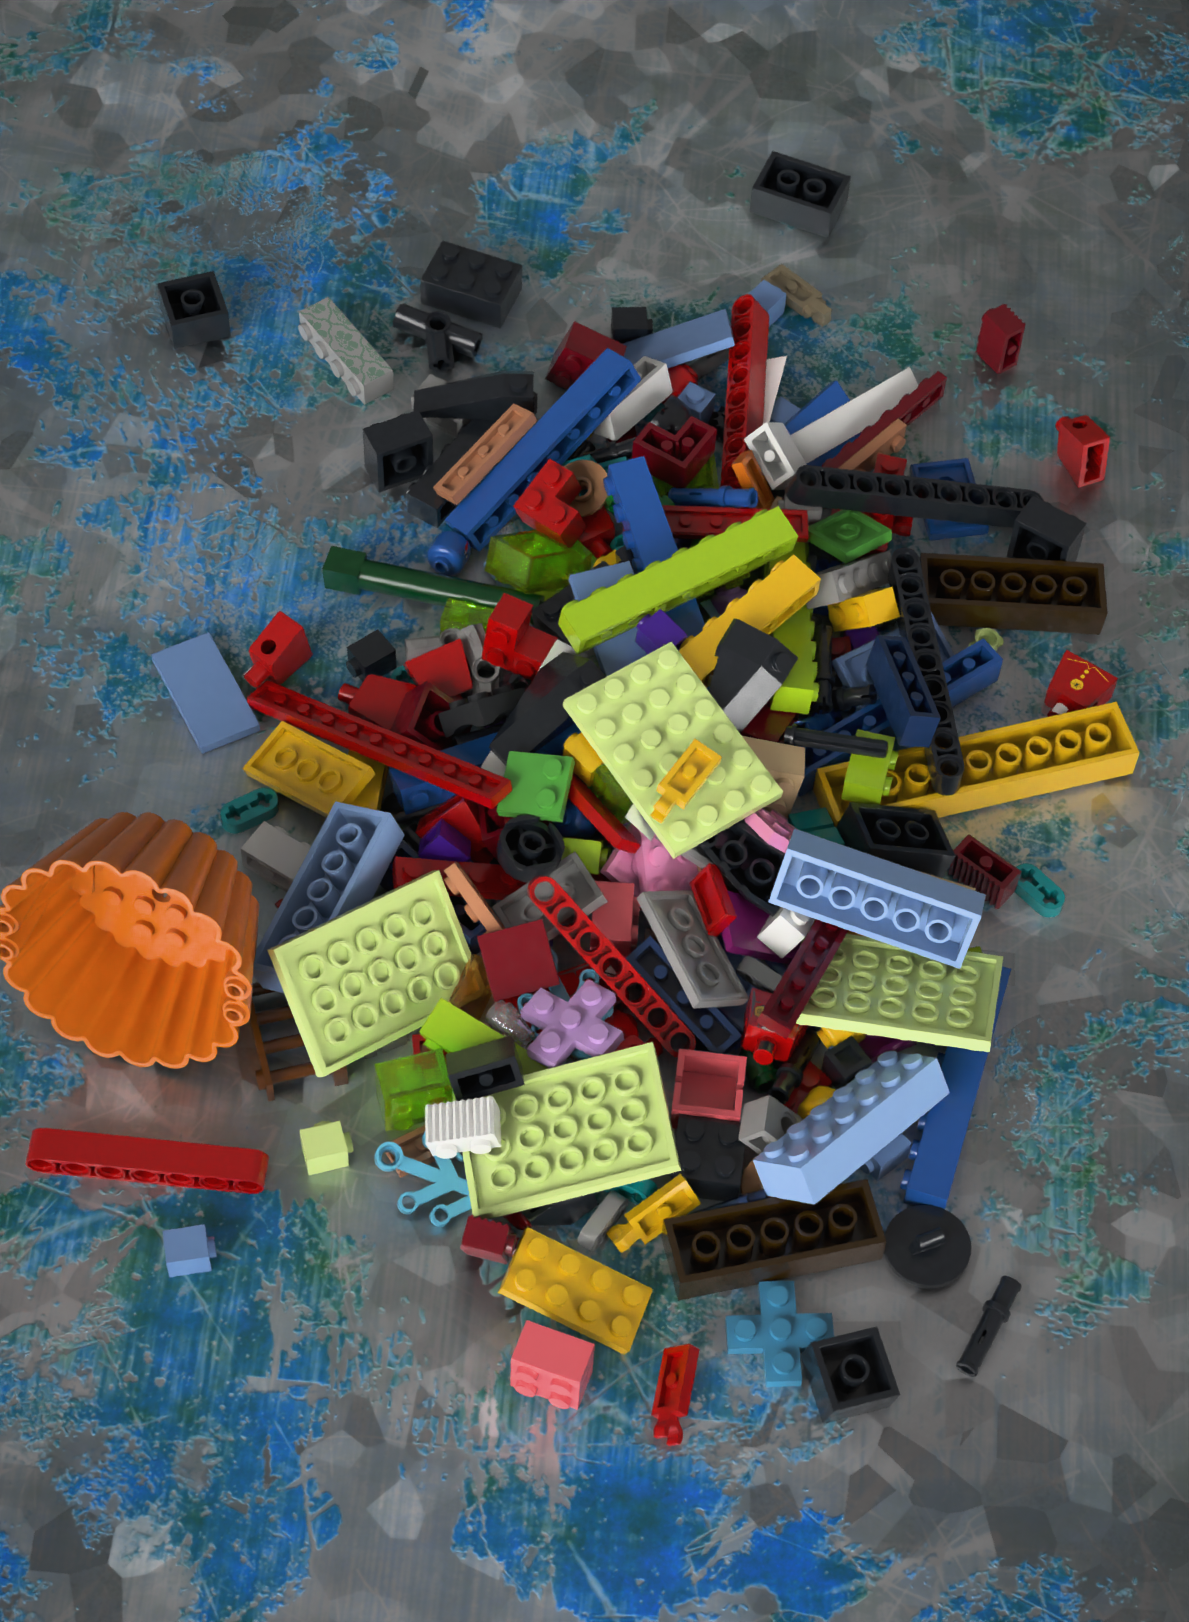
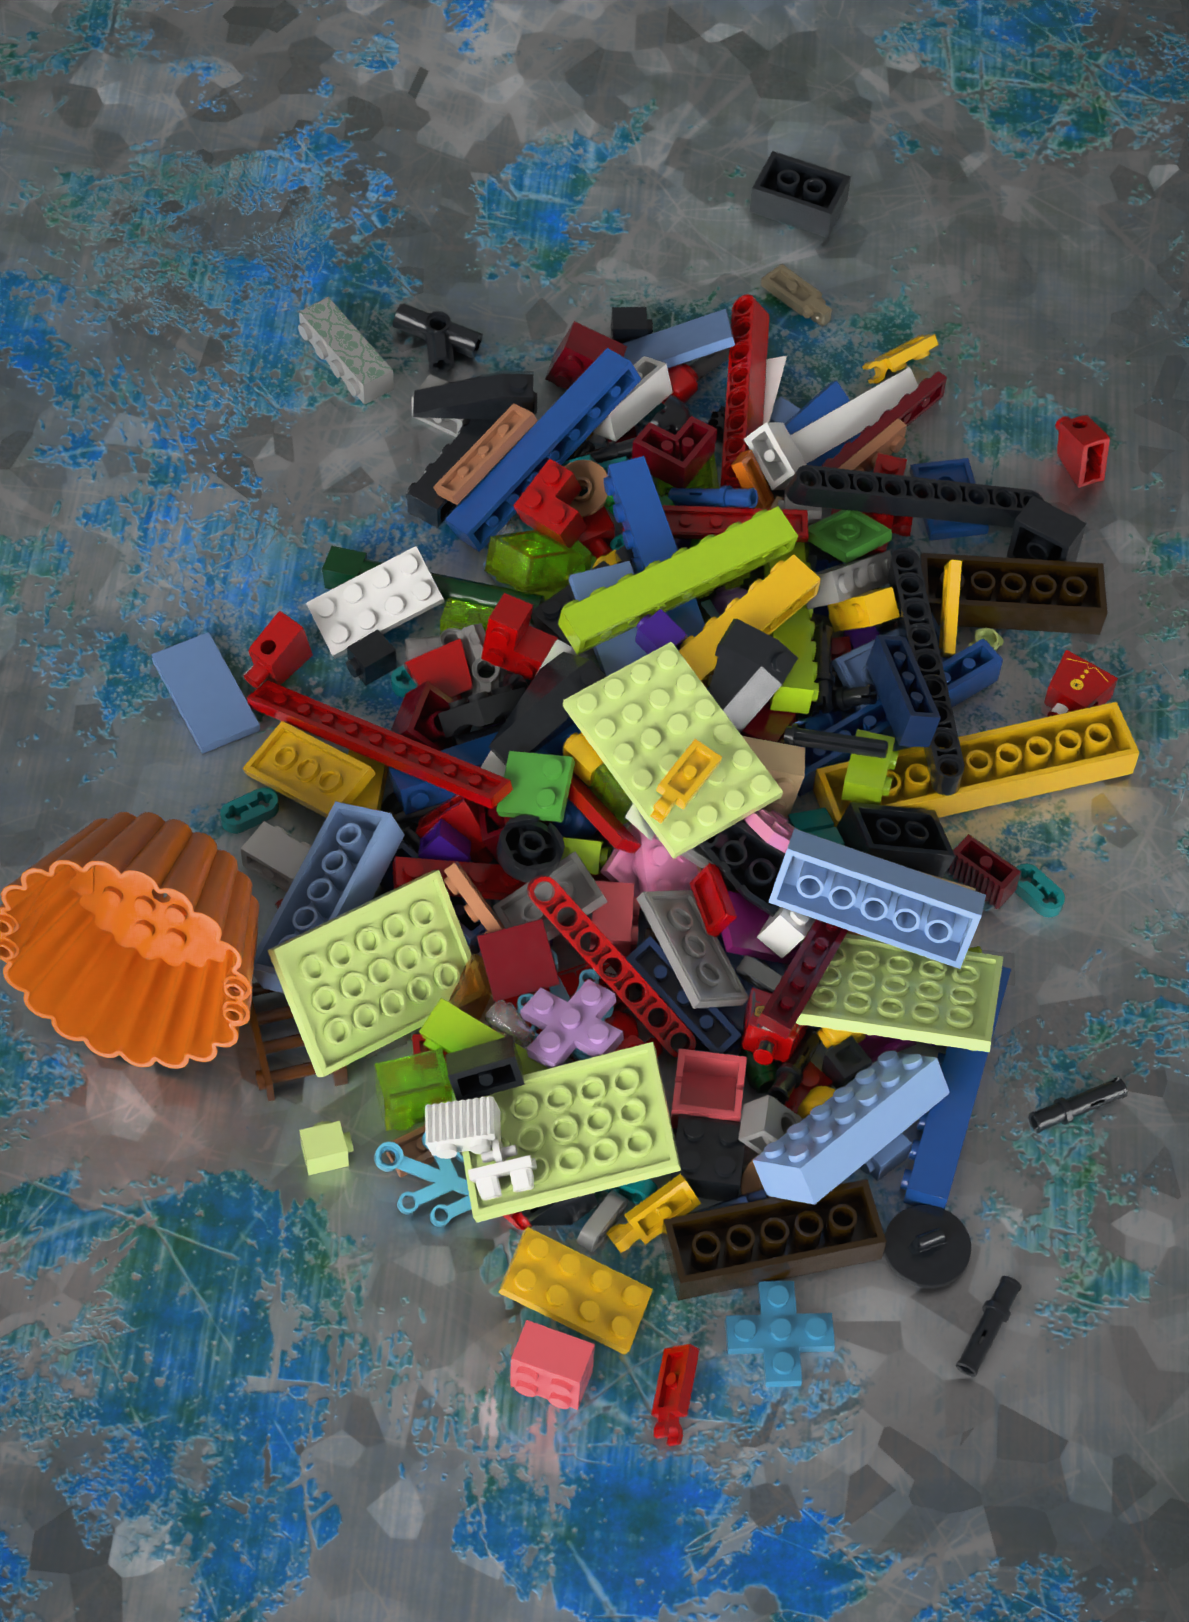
(147, 1160): red beam -> none
(188, 1250): medium blue brick -> none
(194, 309): black brick -> none
(375, 601): none -> white plate
(376, 699): red torso -> none
(397, 450): black brick -> none
(450, 552): blue head -> none
(471, 284): black brick -> none
(487, 1176): none -> white hips
(489, 1240): dark red brick -> none
(699, 401): medium blue brick -> none
(771, 299): medium blue brick -> none
(850, 1374): black brick -> none
(896, 358): none -> yellow plate
(950, 608): none -> yellow tile
(1000, 338): dark red brick -> none
(1065, 1110): none -> black pin

